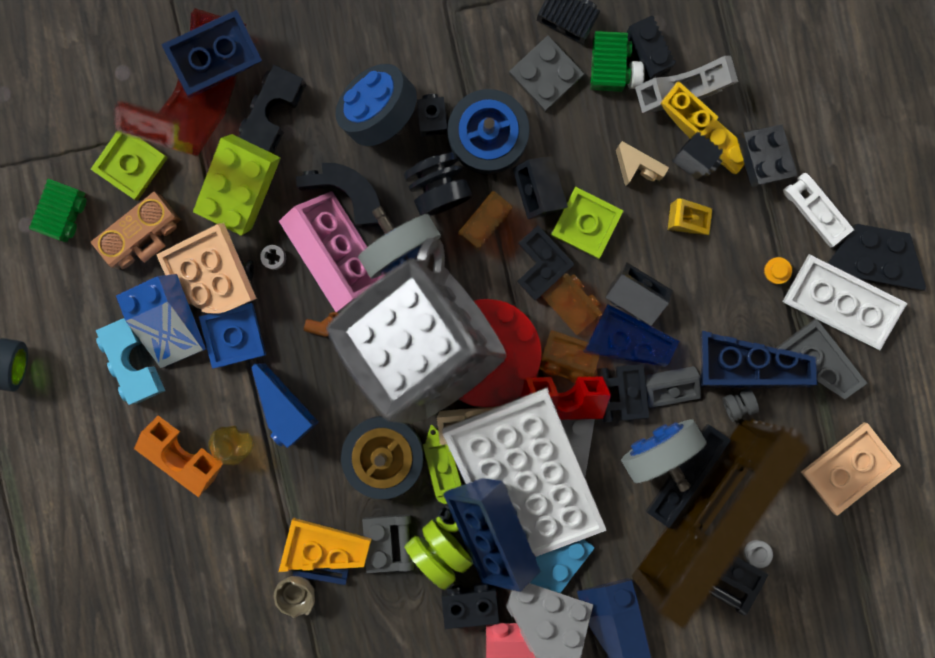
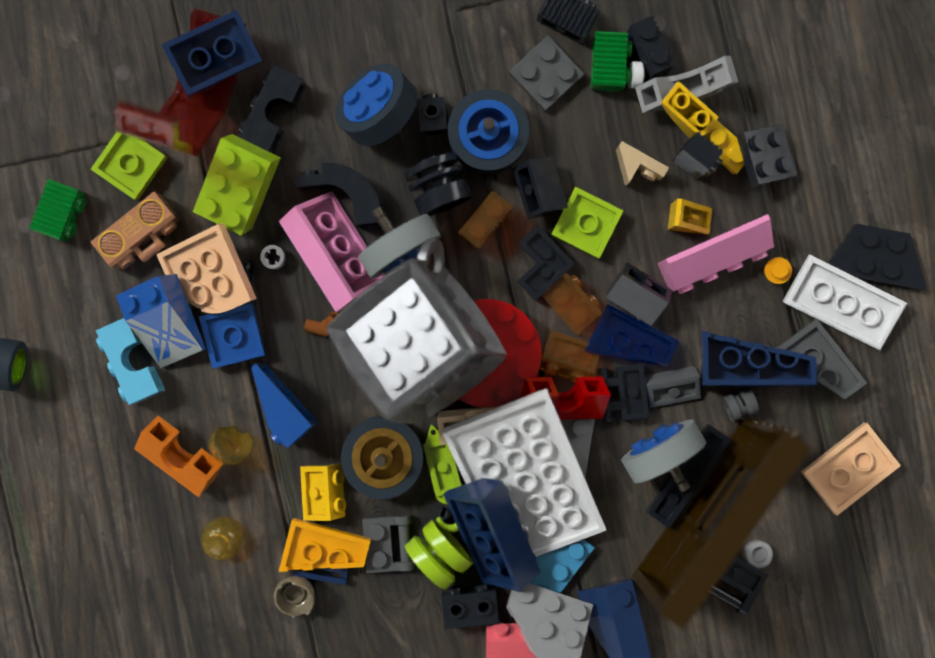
(222, 538): none -> clear yellow hair
(322, 492): none -> yellow bracket
(718, 254): none -> bright pink slope
(818, 210): white plate -> none

